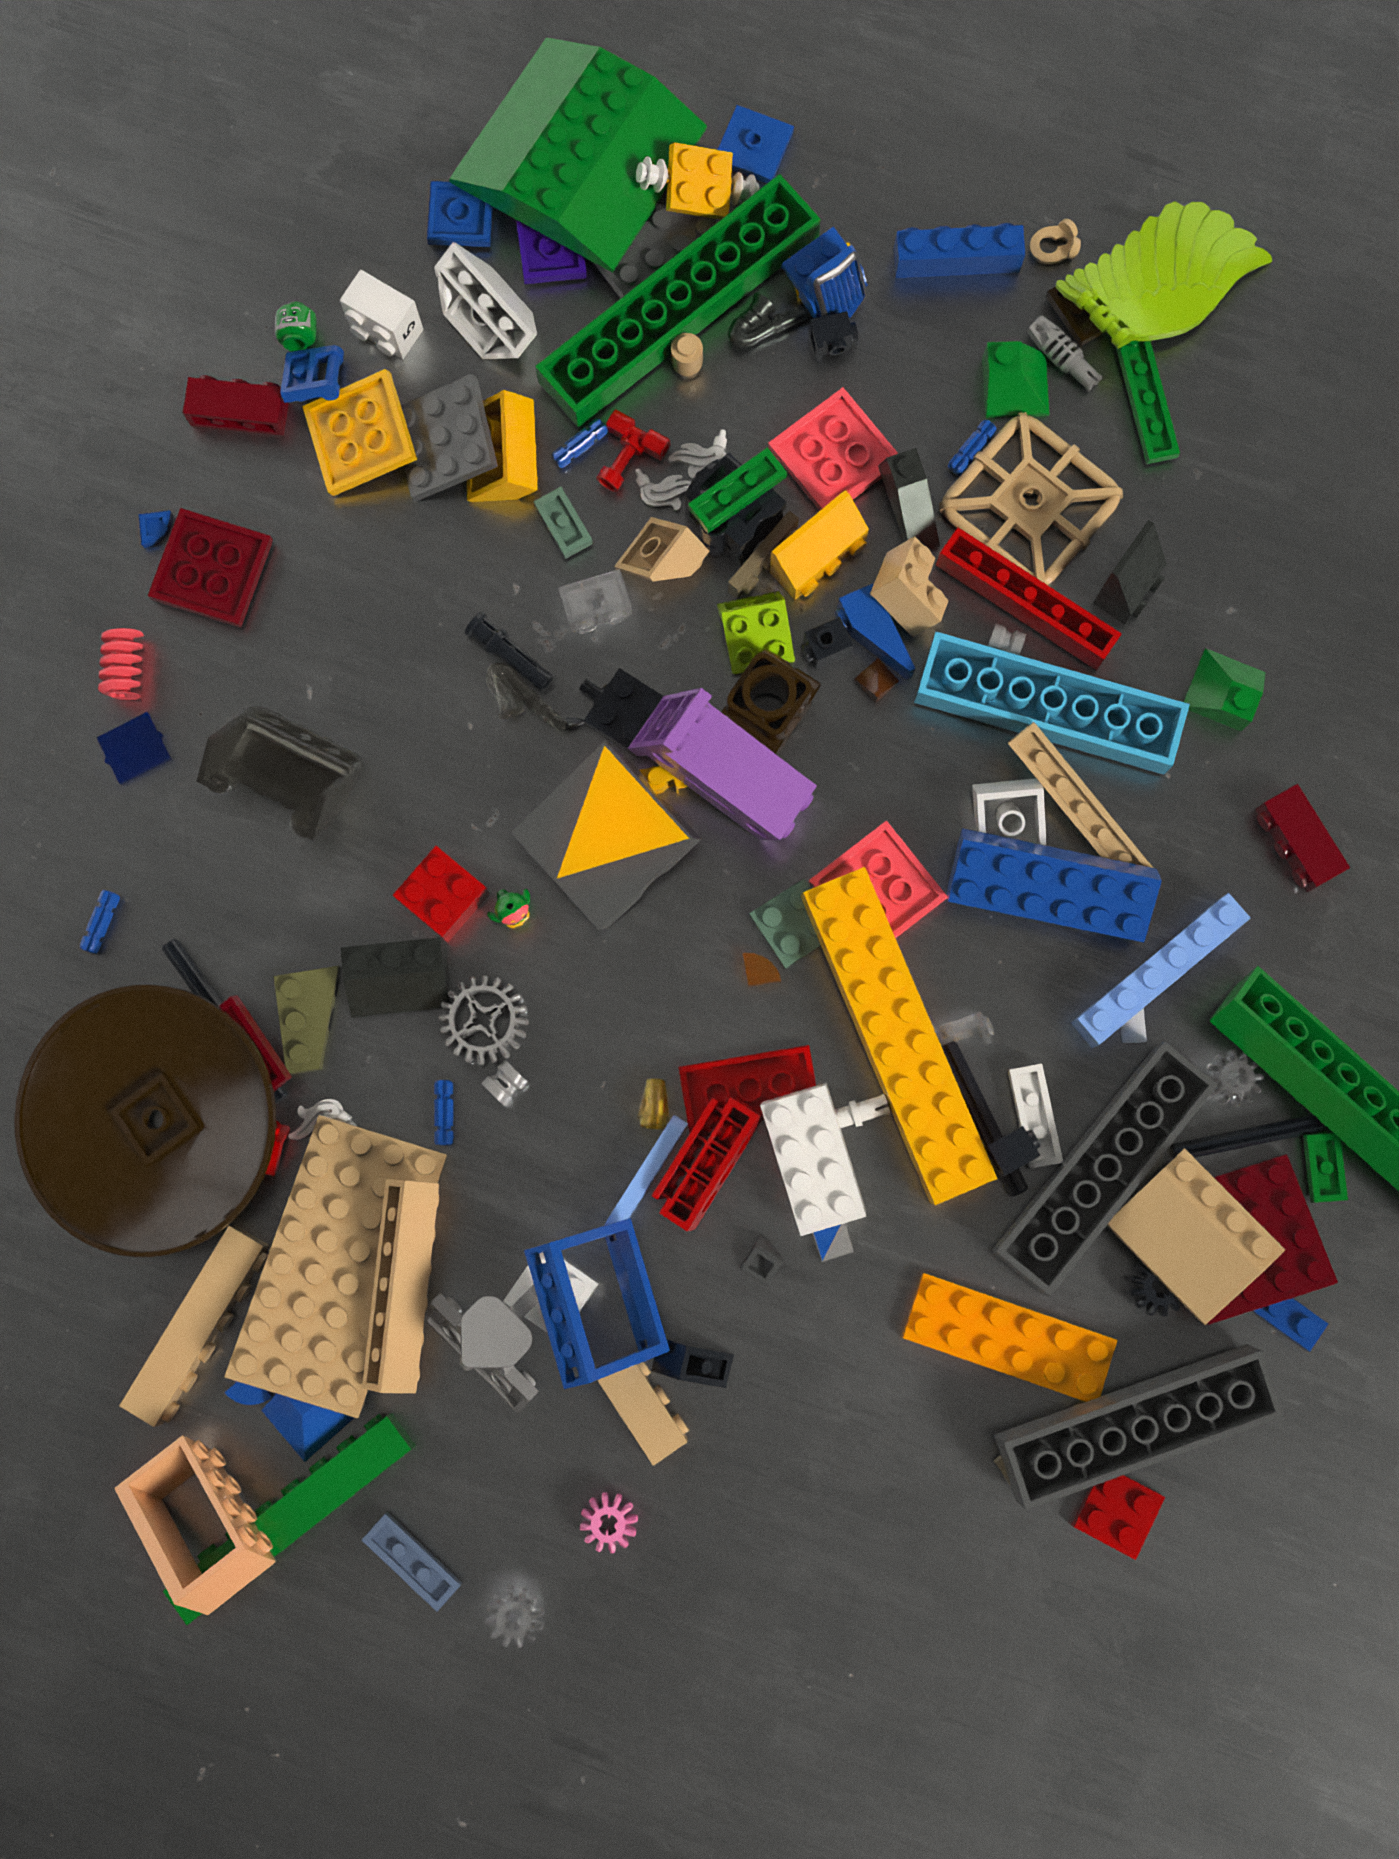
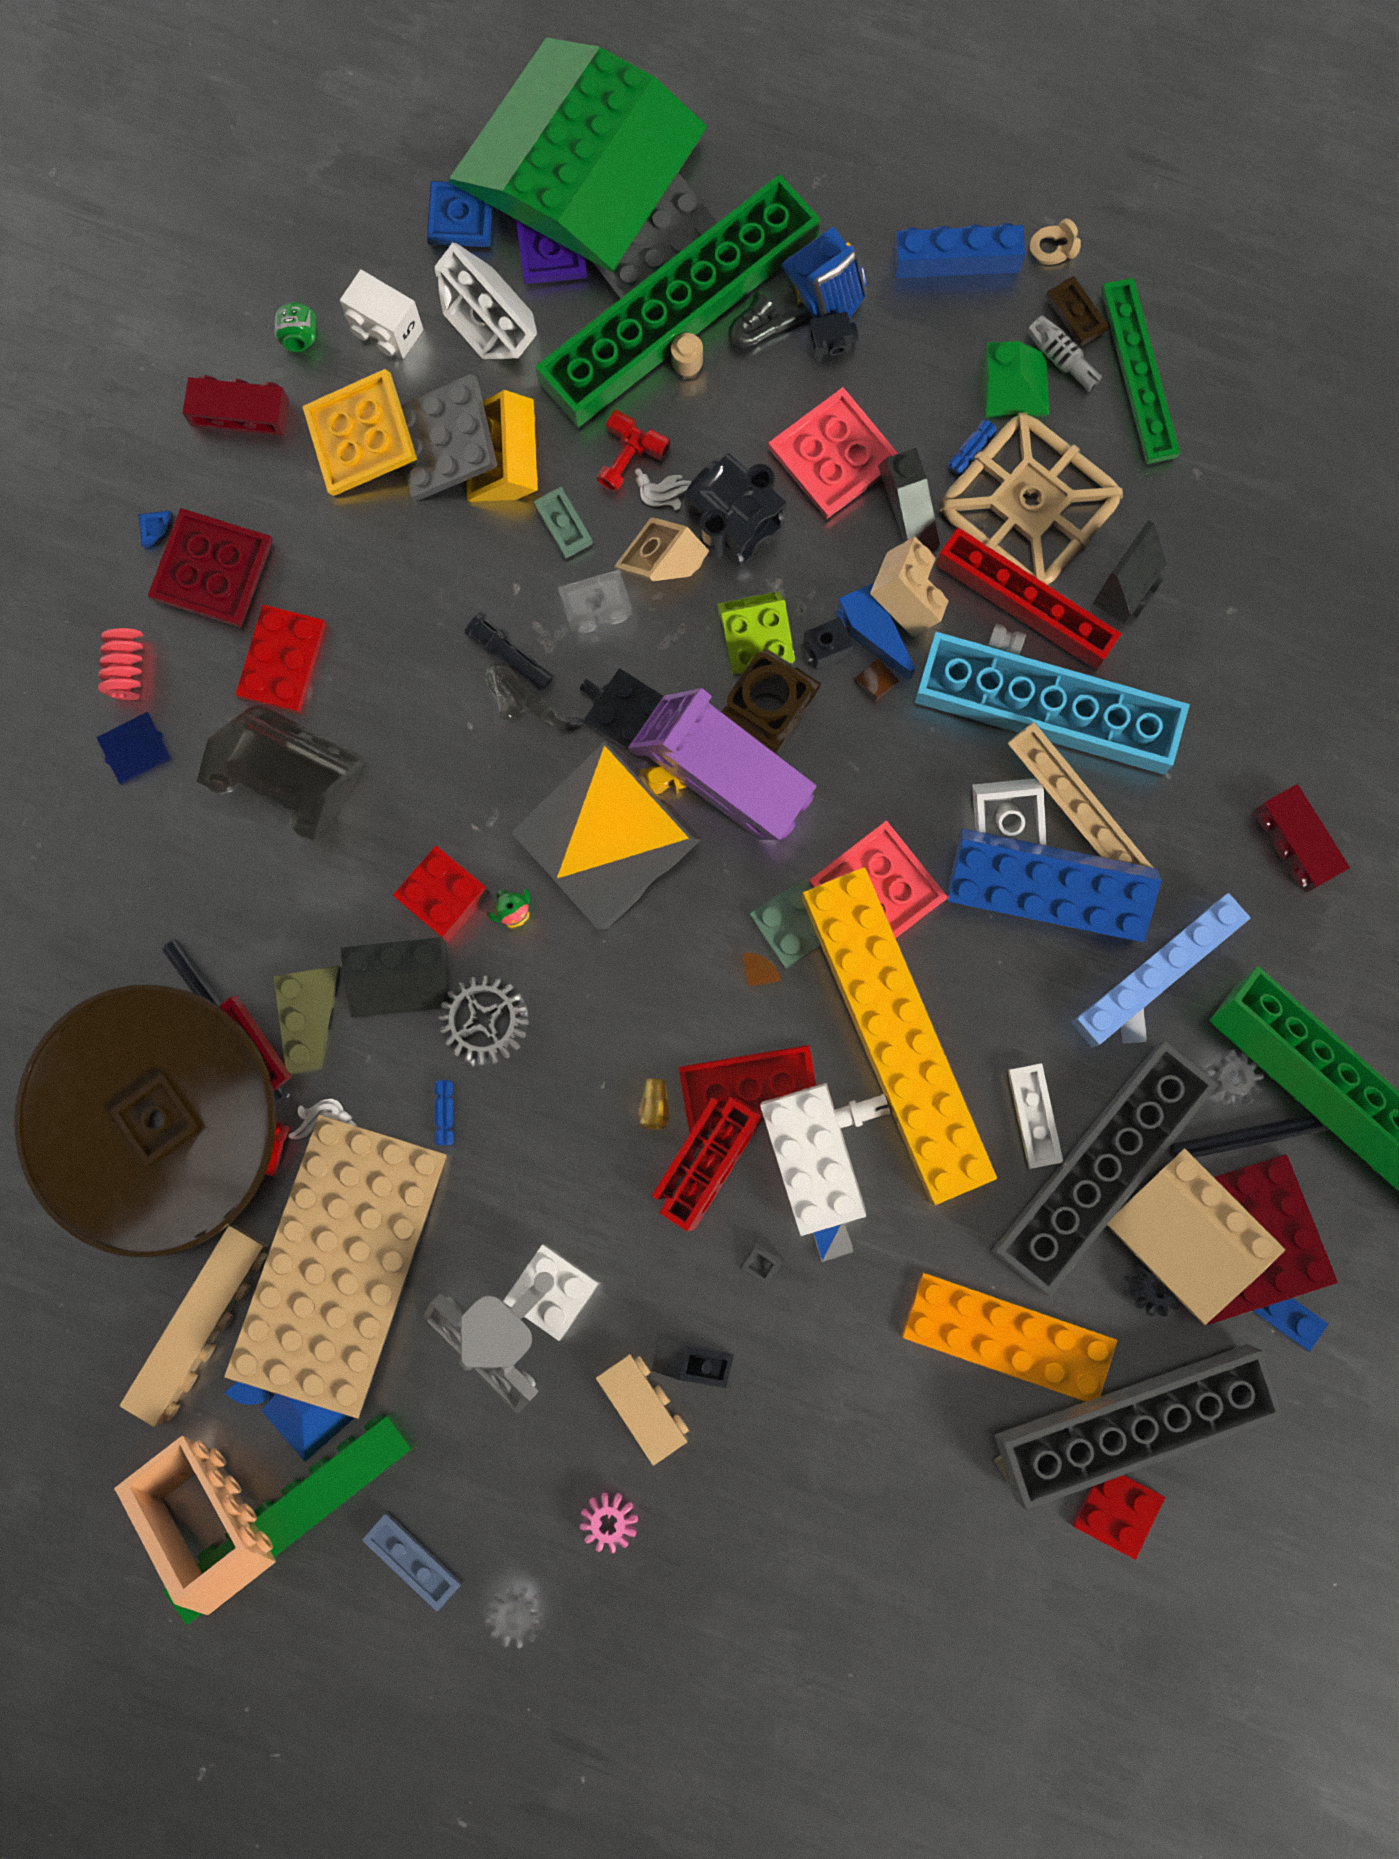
(99, 921): blue axle -> none
(281, 659): none -> red plate
(302, 371): blue plate -> none
(400, 1286): tan brick -> none
(510, 1077): light grey wheel -> none
(562, 1312): blue window -> none
(579, 443): blue axle -> none
(648, 1170): light blue beam -> none
(697, 181): yellow plate -> none
(699, 457): white piece -> none
(737, 490): green plate -> none
(746, 577): dark tan plate -> none
(756, 143): blue plate -> none
(819, 546): yellow slope -> none
(961, 1028): clear bracket -> none
(980, 1111): black axle -> none
(1013, 1150): black brick -> none
(1165, 274): lime animal -> none
(1225, 690): green slope -> none
(1325, 1168): green plate -> none

